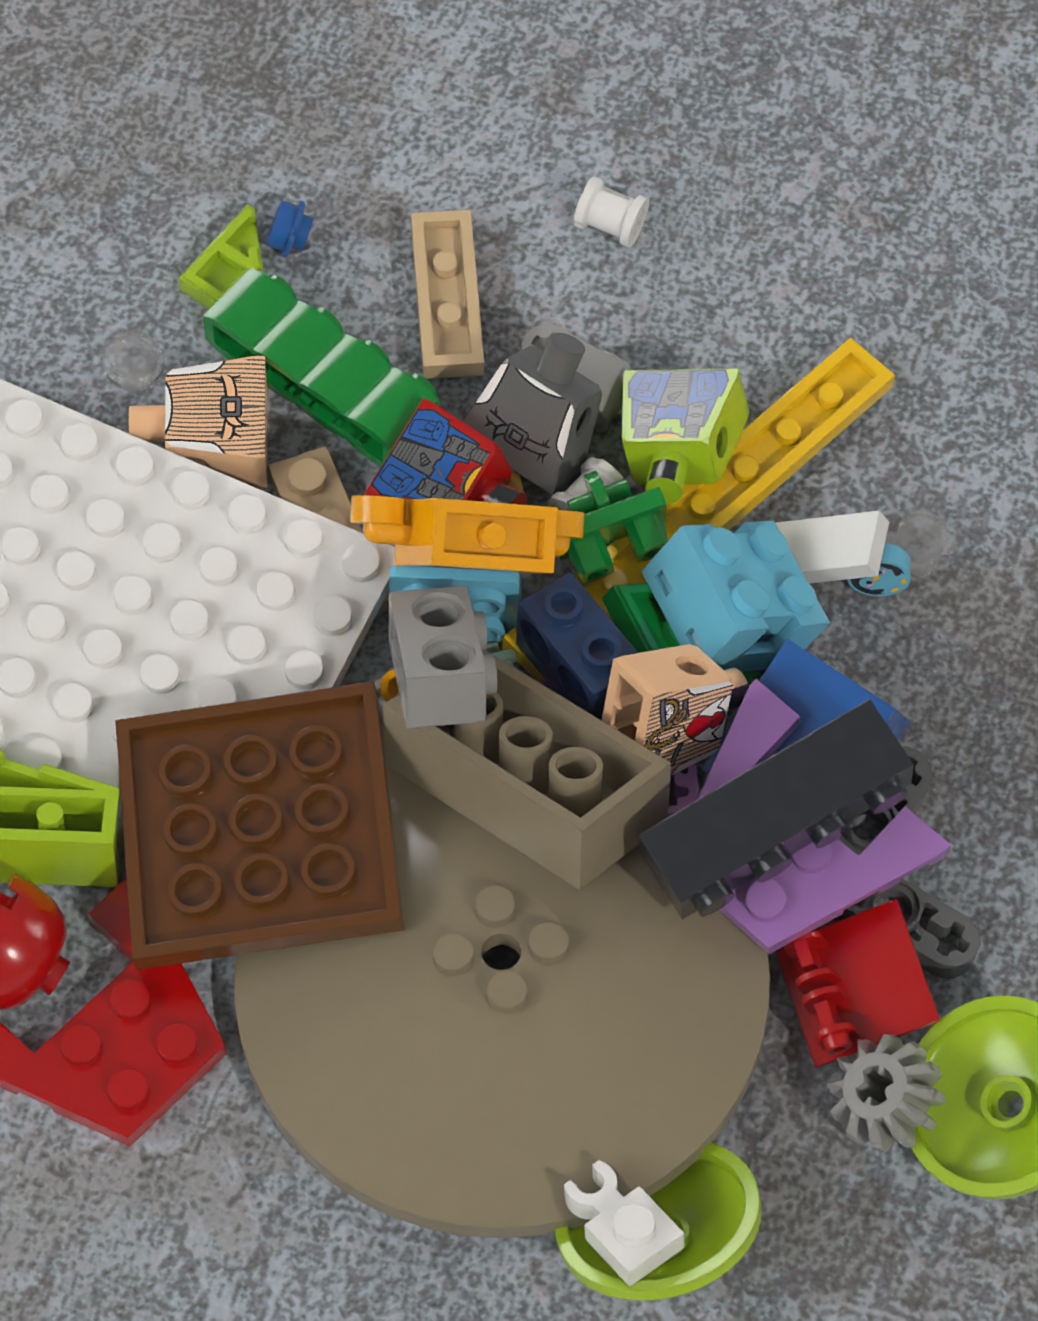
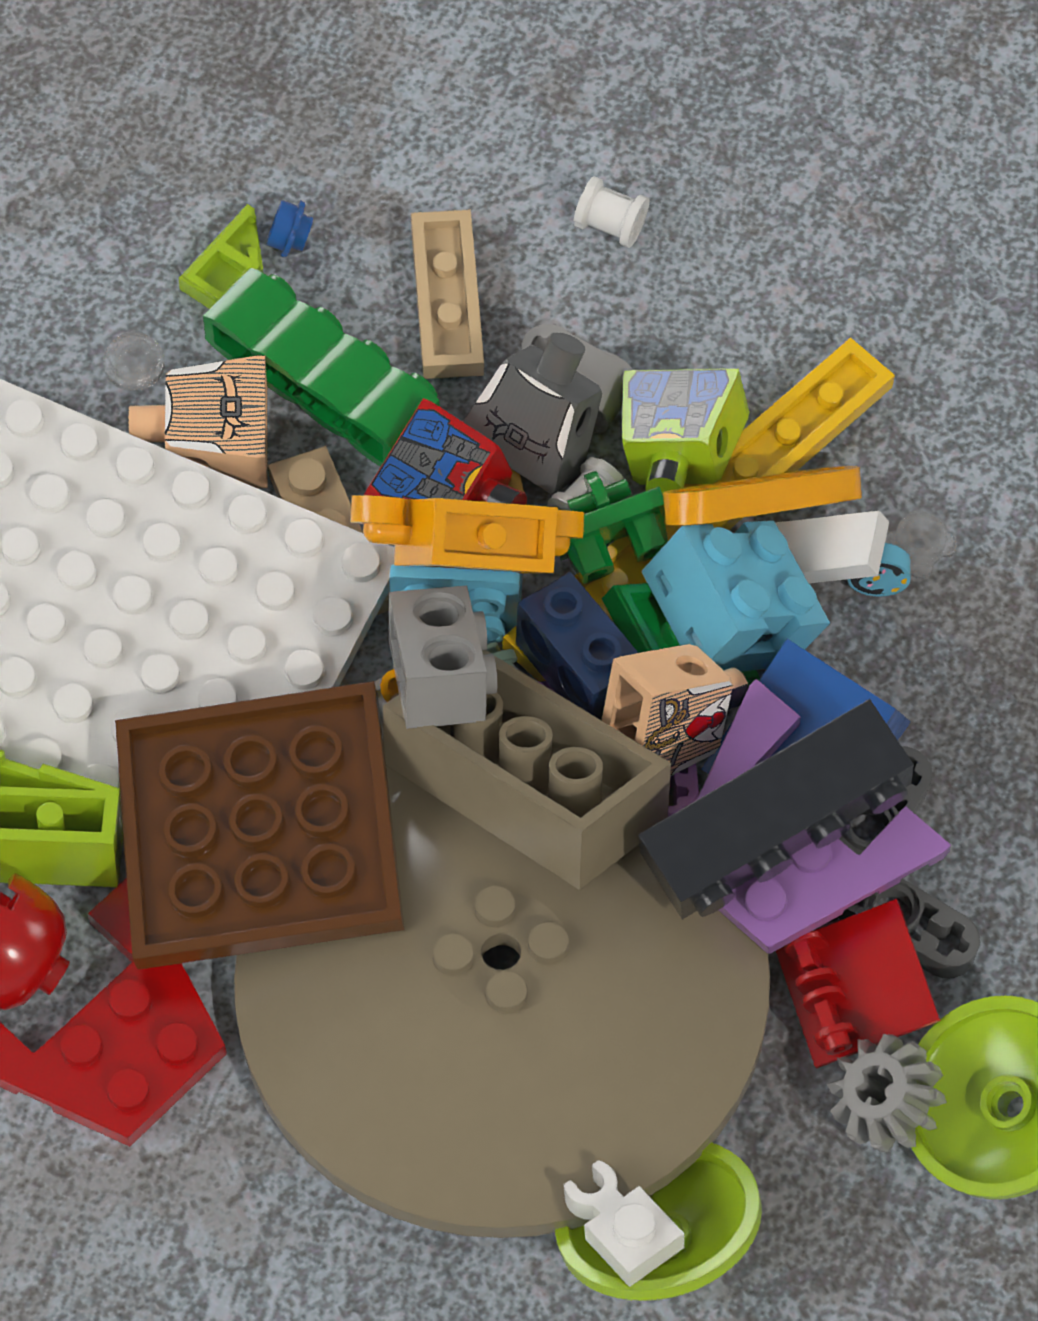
(761, 495): none -> light orange beam

